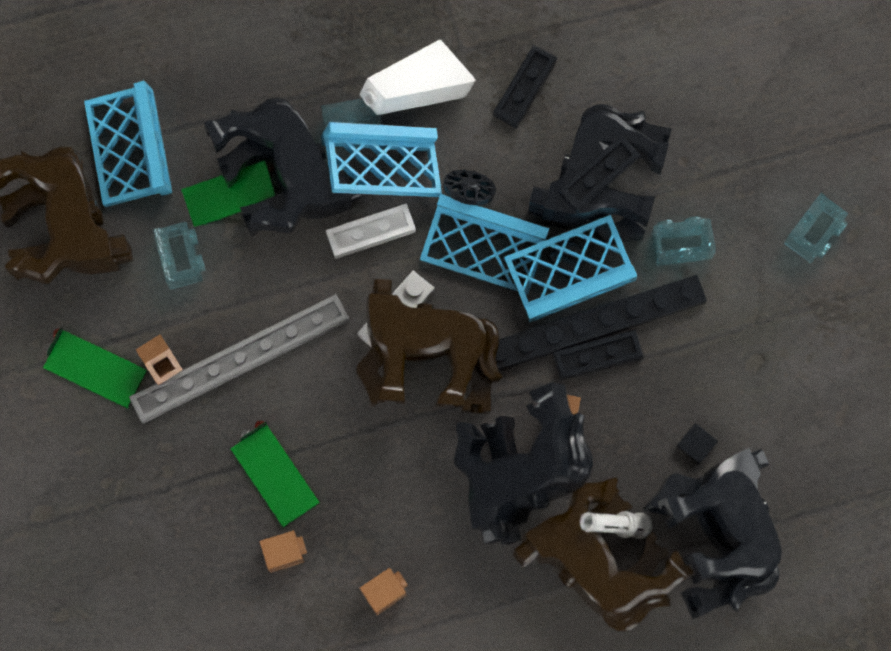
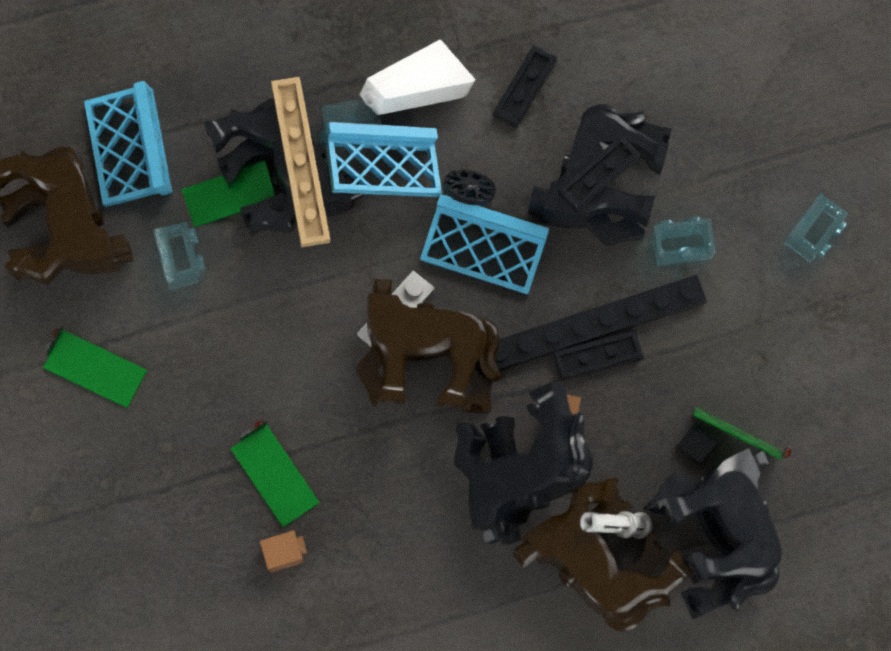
(159, 359): medium nougat brick -> none
(239, 358): light grey tile -> none
(300, 162): none -> tan plate
(370, 231): white plate -> none
(384, 590): medium nougat brick -> none
(567, 261): black tile -> none
(578, 292): medium azure fence -> none
(742, 435): none -> green piece

